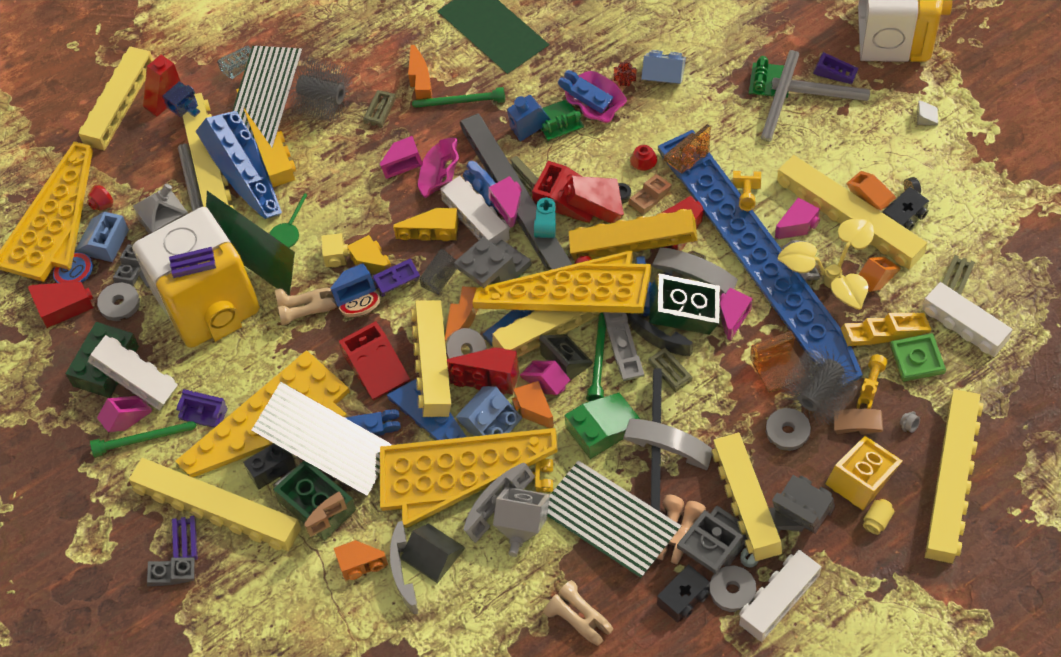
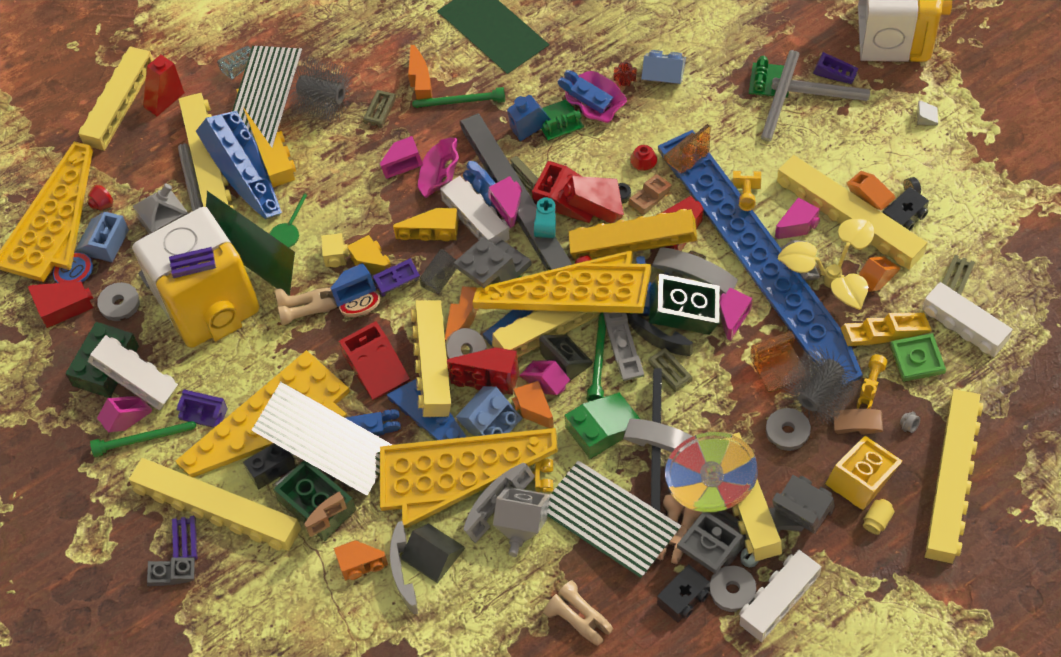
(129, 267): dark grey slope -> none
(181, 100): clear blue brick -> none
(711, 472): none -> clear dish

